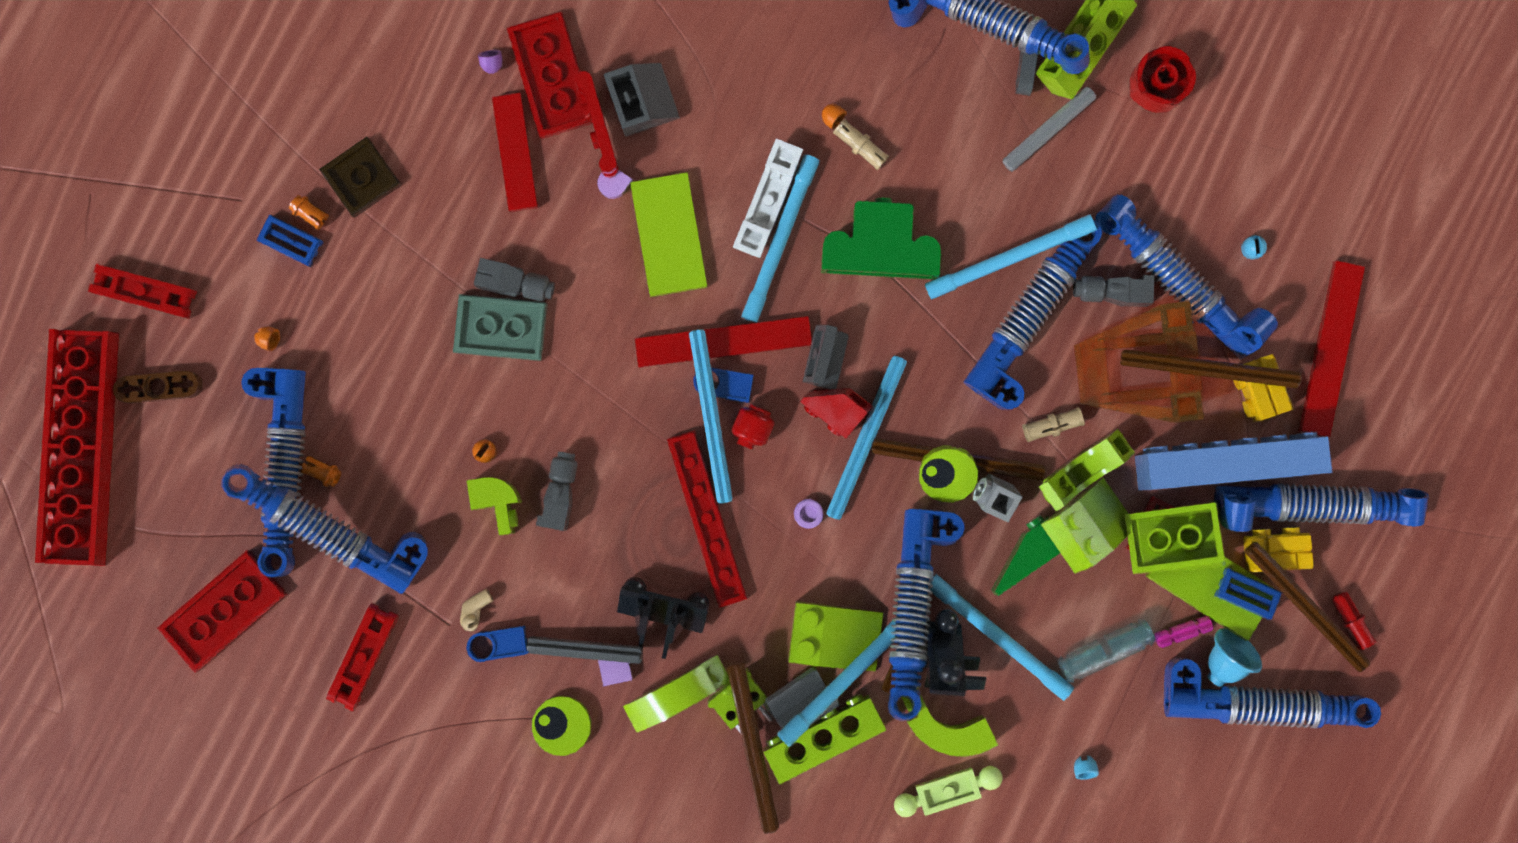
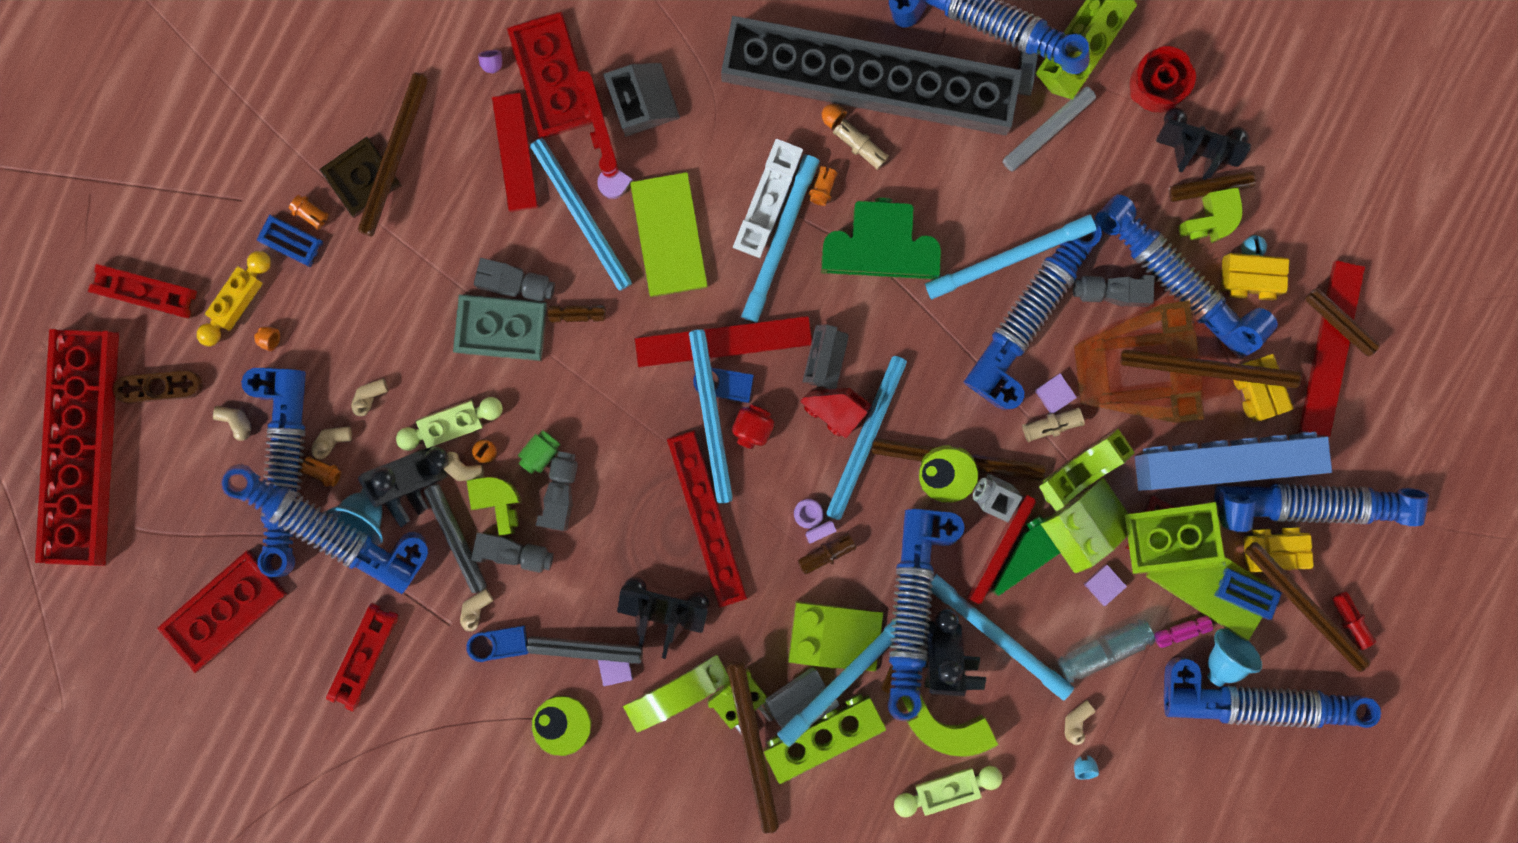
(233, 298): none -> yellow plate
(237, 420): none -> tan arm
(327, 440): none -> tan arm
(360, 514): none -> medium azure hat
(365, 395): none -> tan arm
(392, 154): none -> reddish brown axle
(402, 478): none -> black piece
(449, 423): none -> yellowish green plate
(455, 538): none -> dark grey axle
(460, 471): none -> tan arm
(507, 551): none -> dark grey piece
(538, 452): none -> bright green brick
(576, 313): none -> reddish brown axle
(581, 214): none -> medium azure axle
(820, 532): none -> lavender tile
(821, 193): none -> orange pin
(827, 554): none -> reddish brown axle
(870, 75): none -> dark grey brick
(1001, 550): none -> red tile
(1055, 394): none -> lavender tile
(1074, 723): none -> tan arm
(1105, 585): none -> lavender tile
(1194, 140): none -> black piece
(1203, 187): none -> reddish brown axle
(1222, 217): none -> lime brick
(1254, 275): none -> yellow brick
(1342, 322): none -> reddish brown axle

